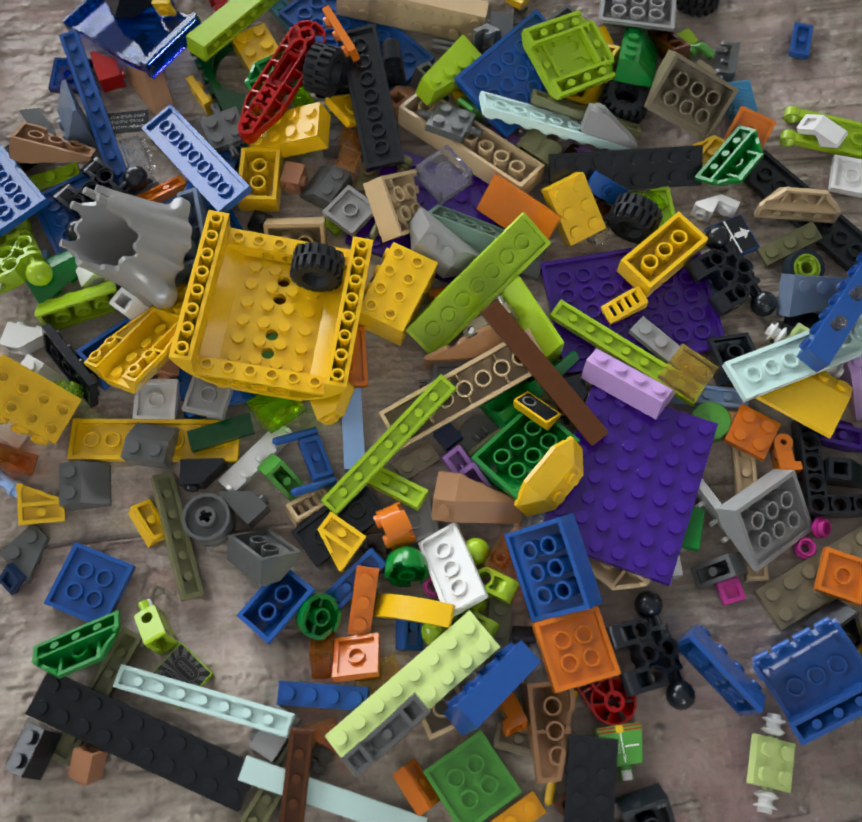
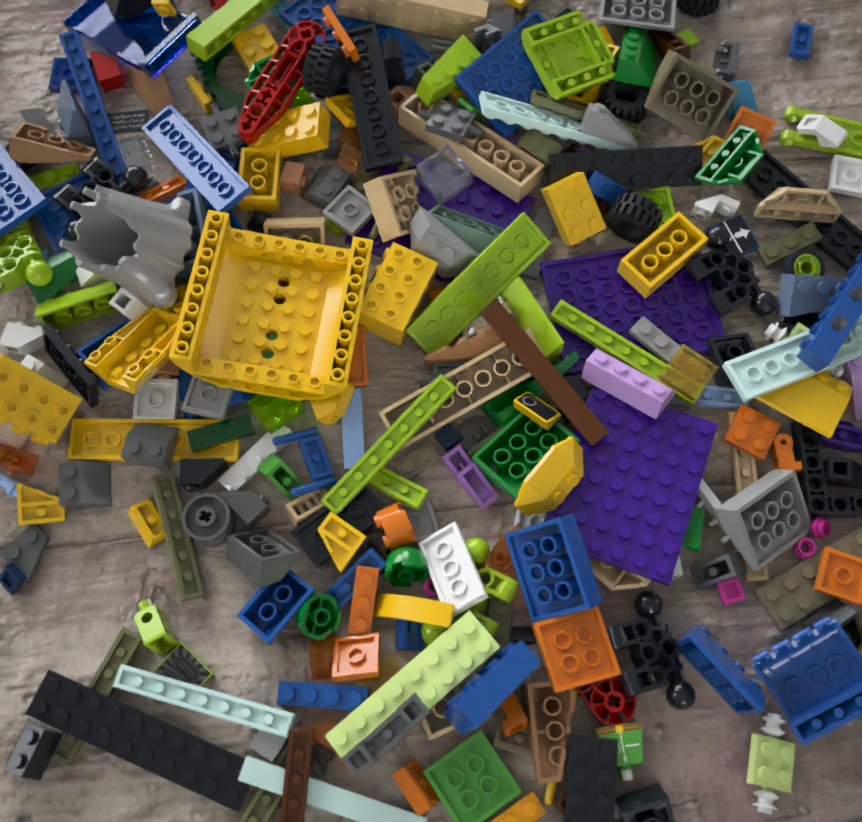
(72, 387): clear neon green plate -> none
(78, 647): green wedge -> none
(87, 764): nougat brick -> none
(89, 583): blue plate -> none
(317, 267): black tyre -> none
(468, 501): medium nougat wedge -> none
(505, 202): orange tile -> none
(641, 304): yellow slope -> none
(701, 48): bright green arm -> none
(716, 413): bright green head -> none

